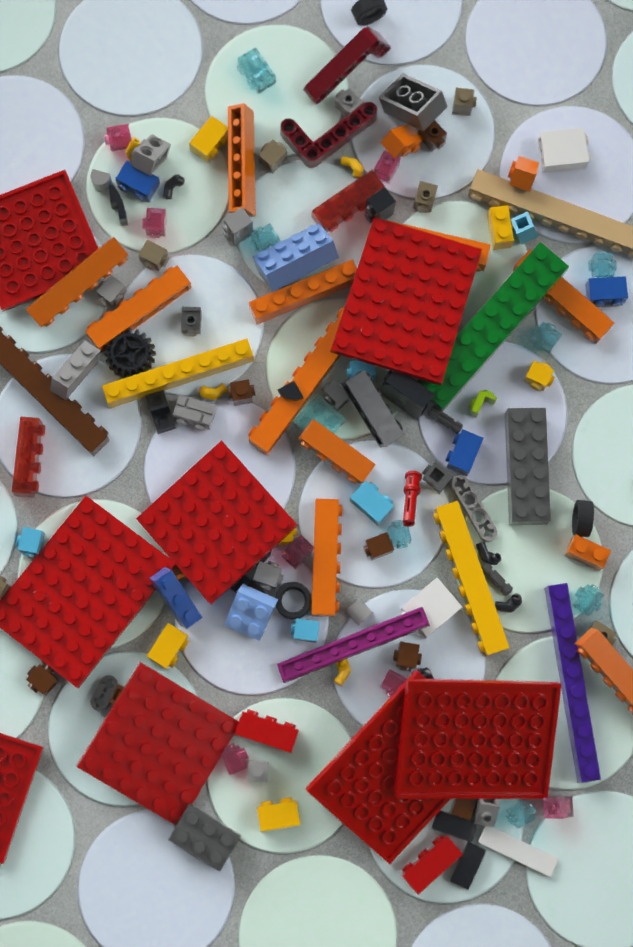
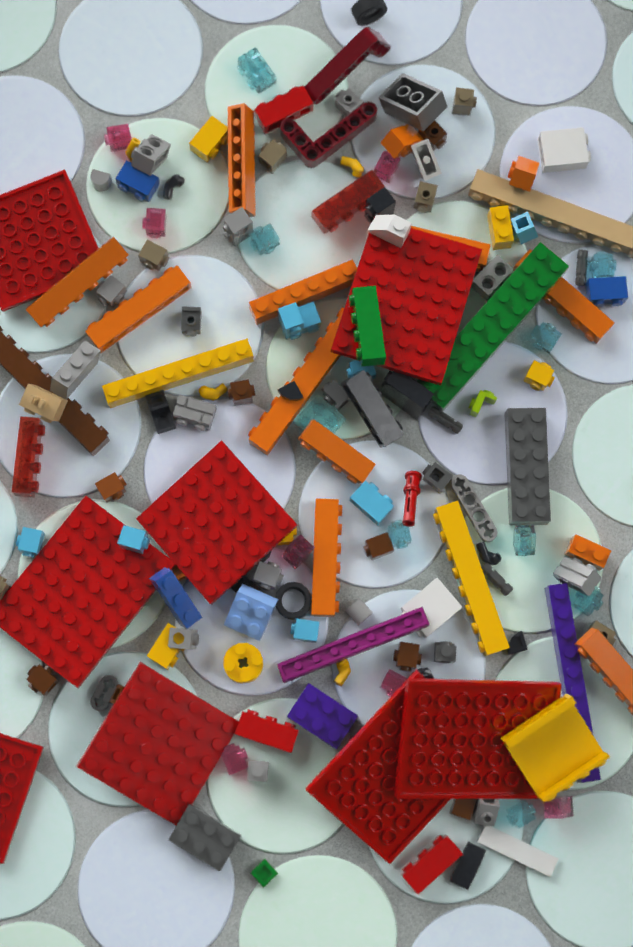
(43, 403): none -> tan brick
(111, 487): none -> dark orange brick
(116, 202): black slope -> none
(123, 356): black gear -> none
(133, 539): none -> medium azure brick
(191, 638): none -> light grey bracket
(240, 652): none -> yellow brick
(264, 872): none -> green tile
(278, 815): yellow brick -> none
(290, 105): none -> red brick
(295, 257): medium blue brick -> none
(298, 320): none -> medium azure brick
(322, 716): none -> dark purple brick
(368, 326): none -> green brick
(390, 228): none -> white slope
(426, 159): none -> white slope
(445, 652): none -> dark grey brick
(454, 826): black slope -> none
(464, 452): blue brick -> none
(489, 276): none -> light grey brick
(510, 605): black arm -> none
(517, 644): none -> black tile
(524, 540): none -> clear light blue brick
(554, 748): none -> yellow panel
(577, 575): none -> light grey brick
(581, 267): none -> dark grey axle
(583, 518): black tyre -> none

